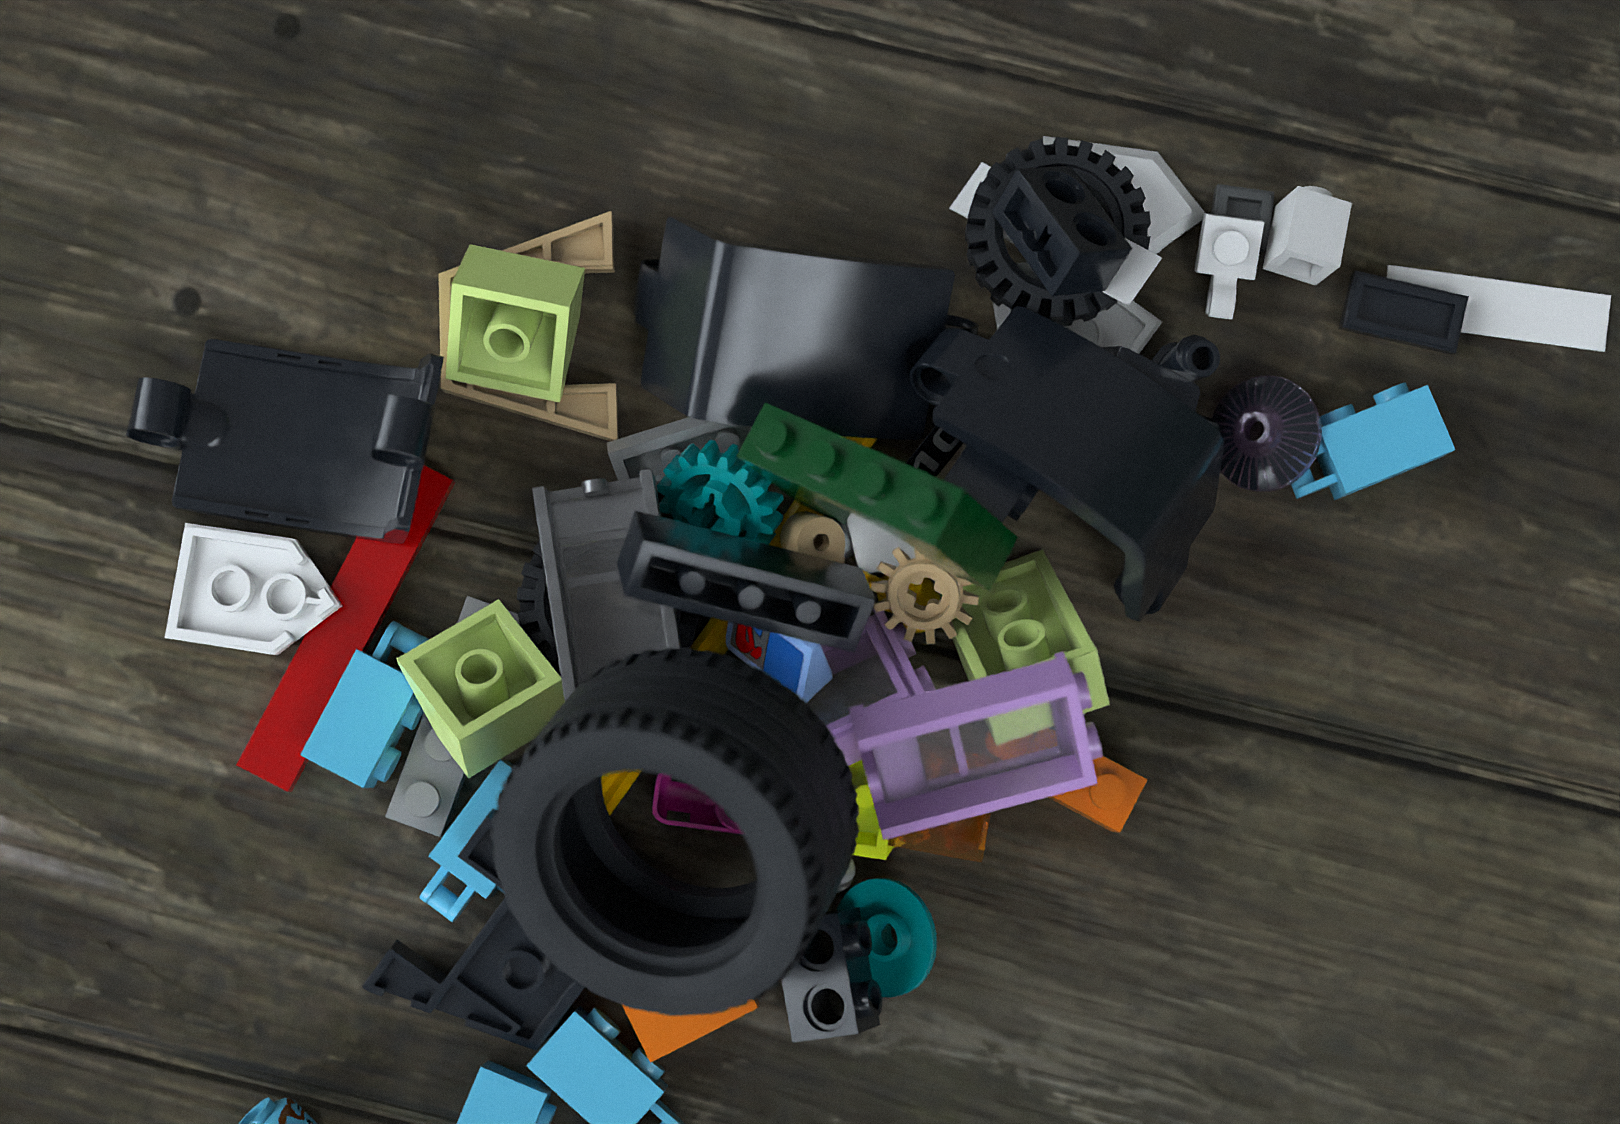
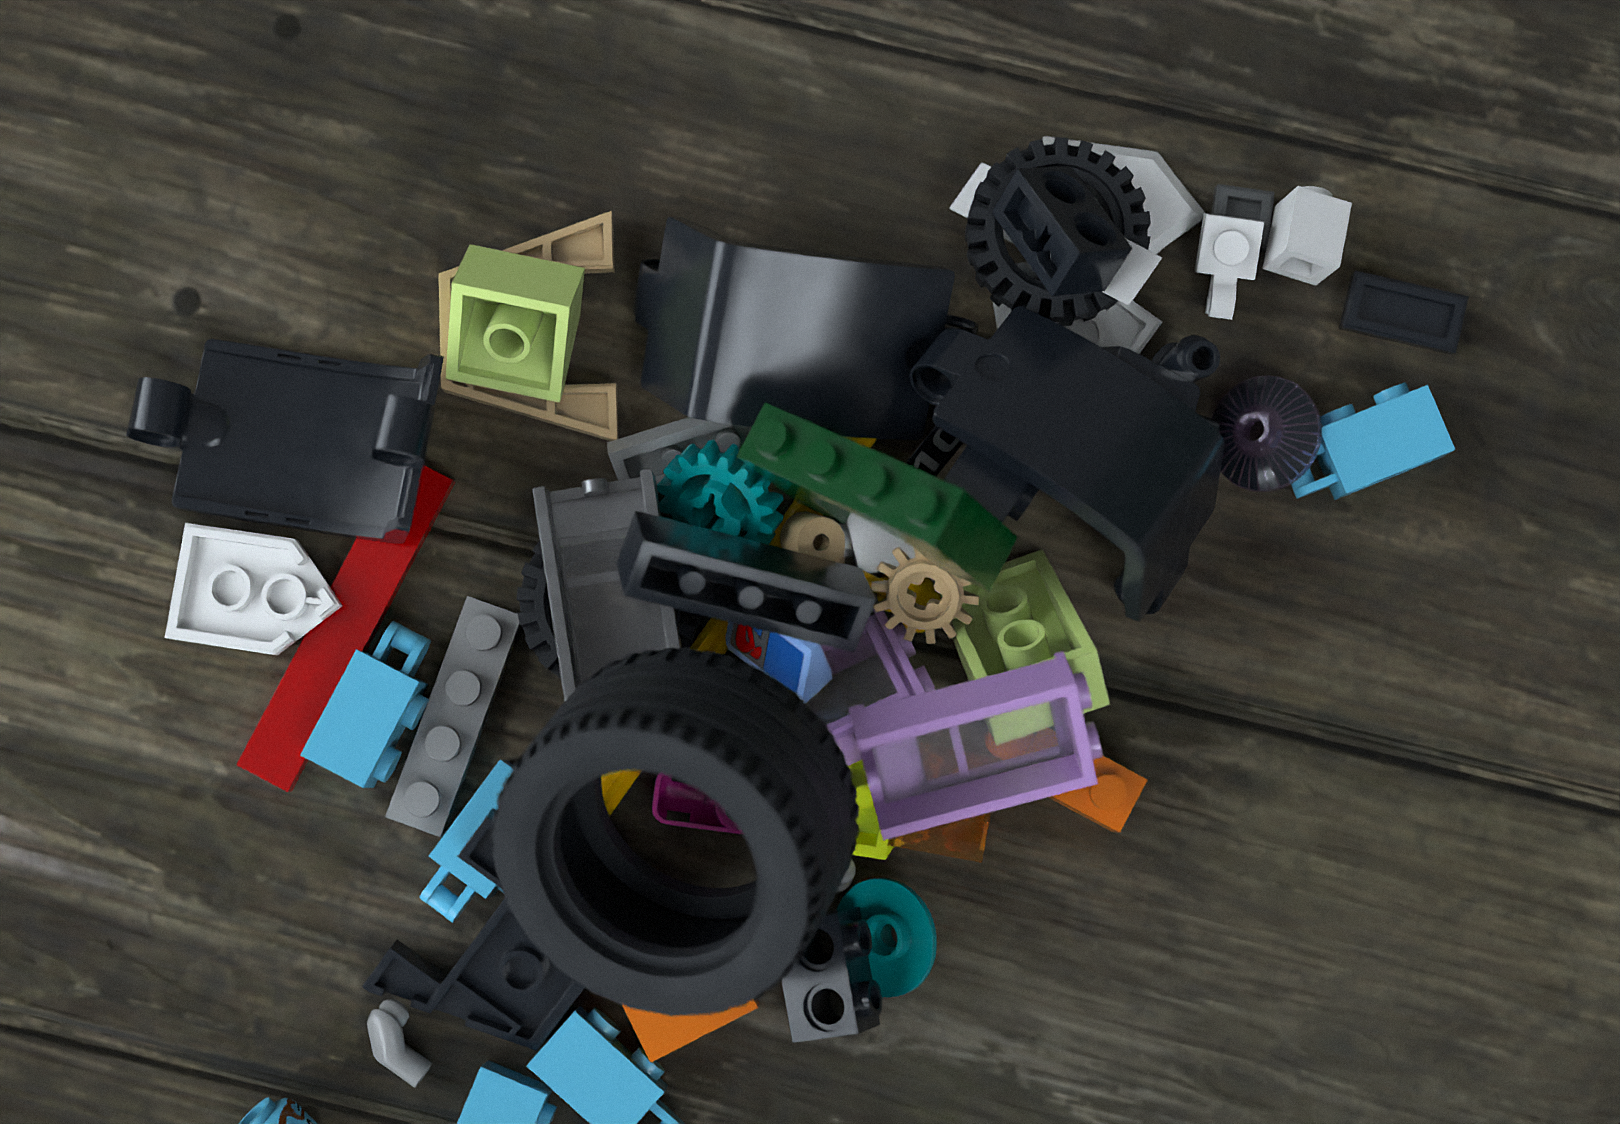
(389, 1045): none -> light grey arm
(483, 687): yellowish green slope -> none
(1521, 309): white sticker -> none

